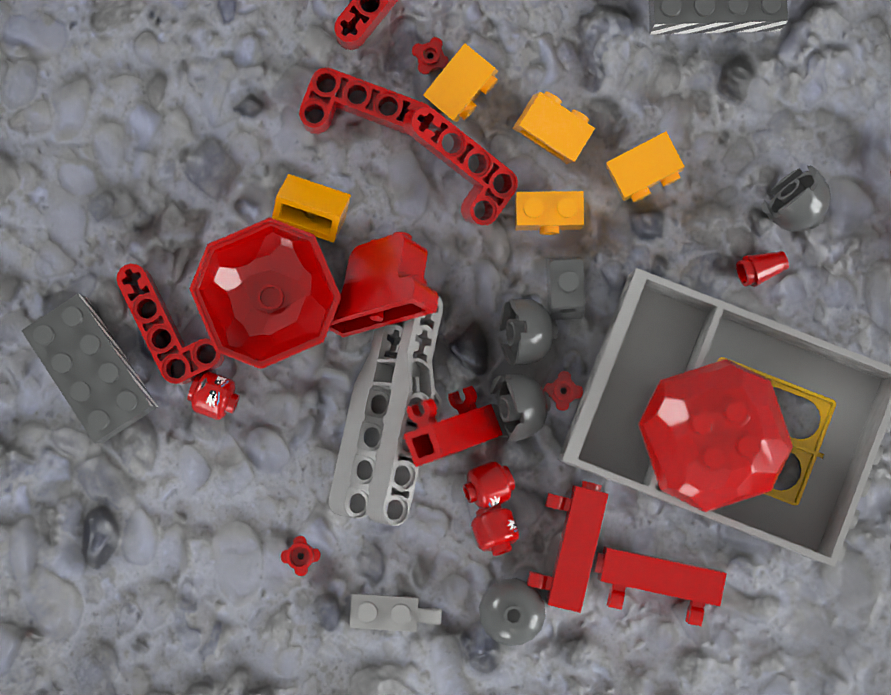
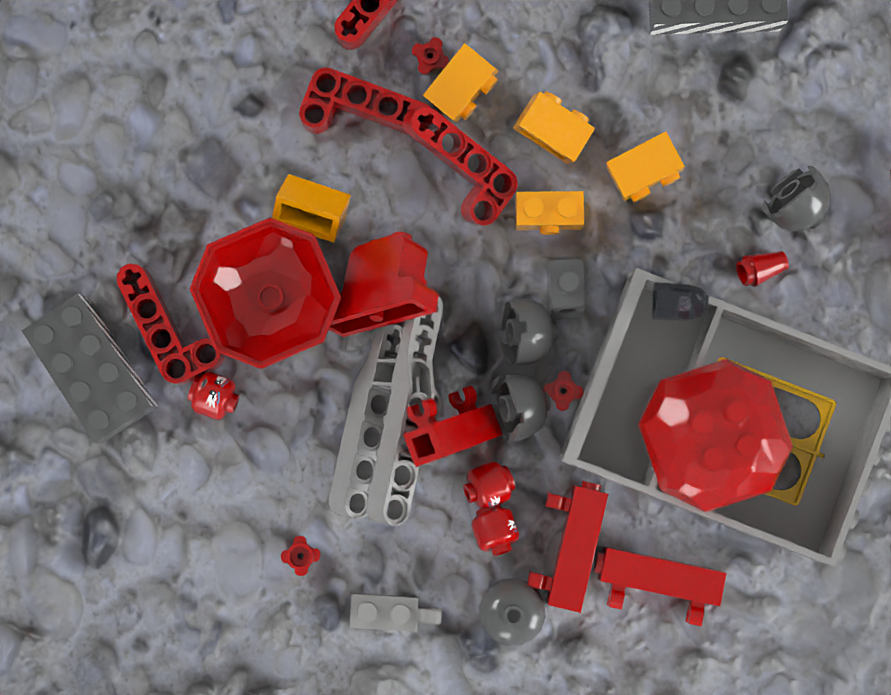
(678, 302): none -> black rock

